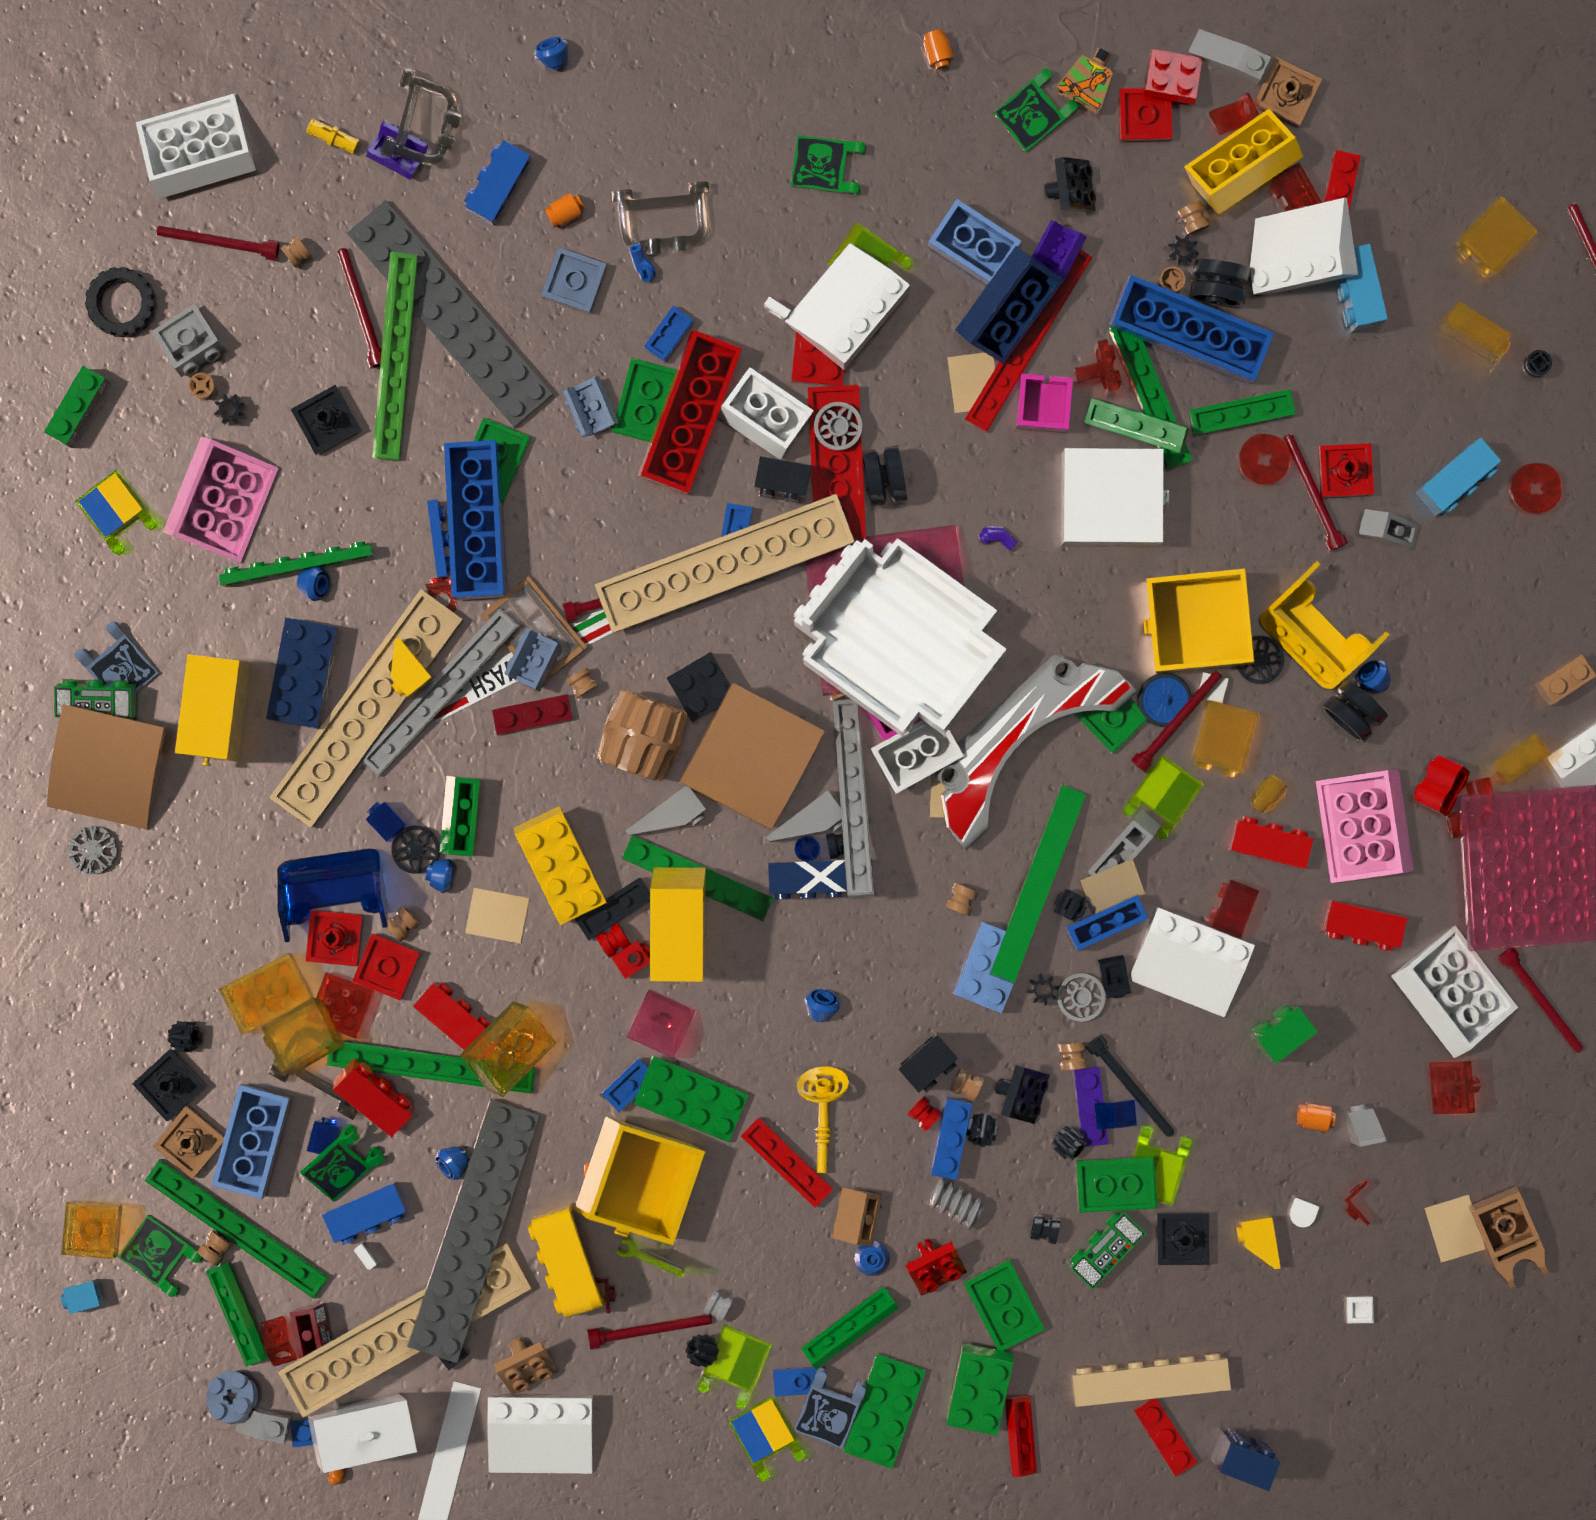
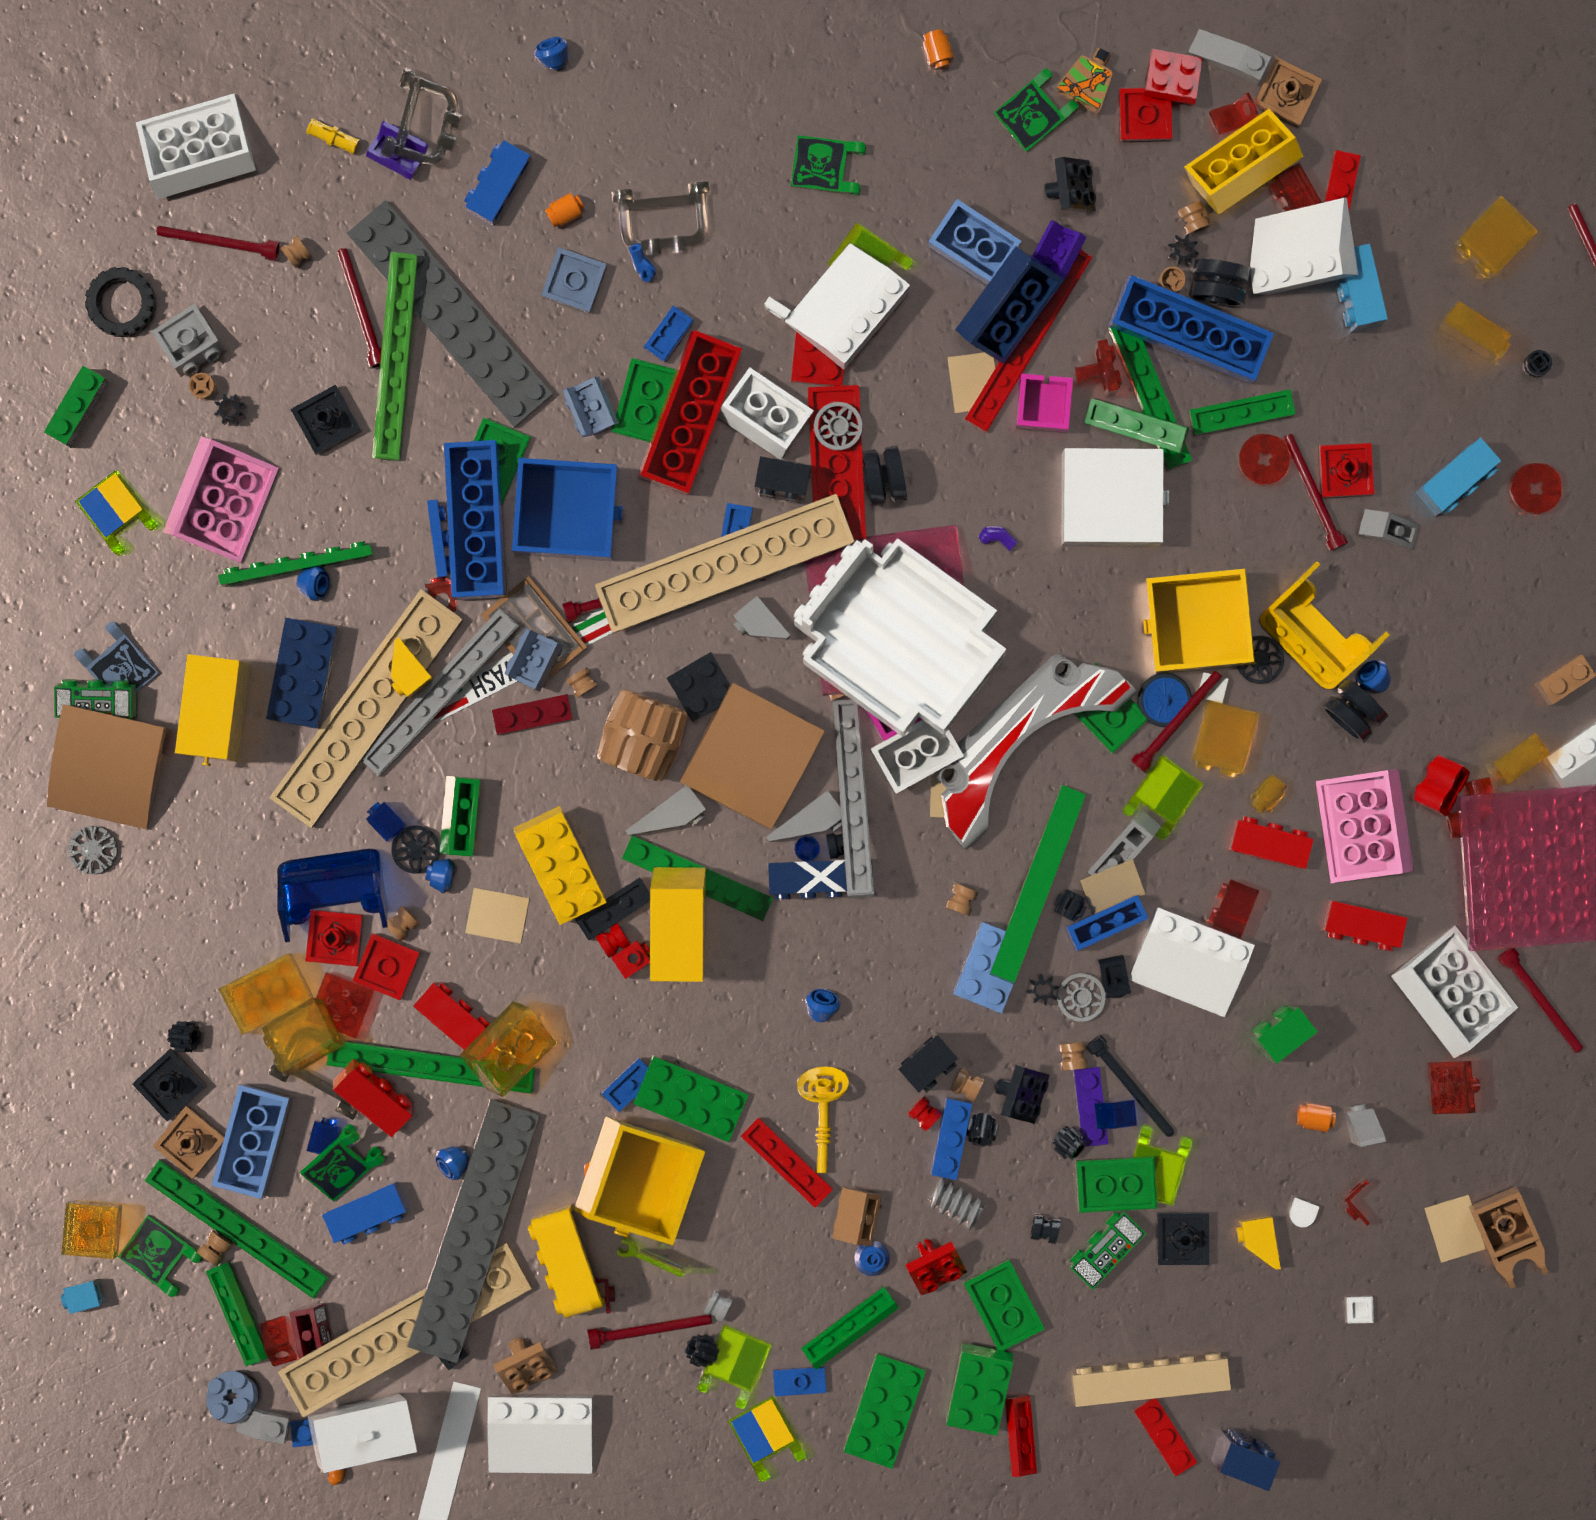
(366, 1256): white tile -> none
(566, 509): none -> blue container
(661, 1024): clear pink slope -> none
(759, 621): none -> light grey slope
(827, 1413): flag -> none

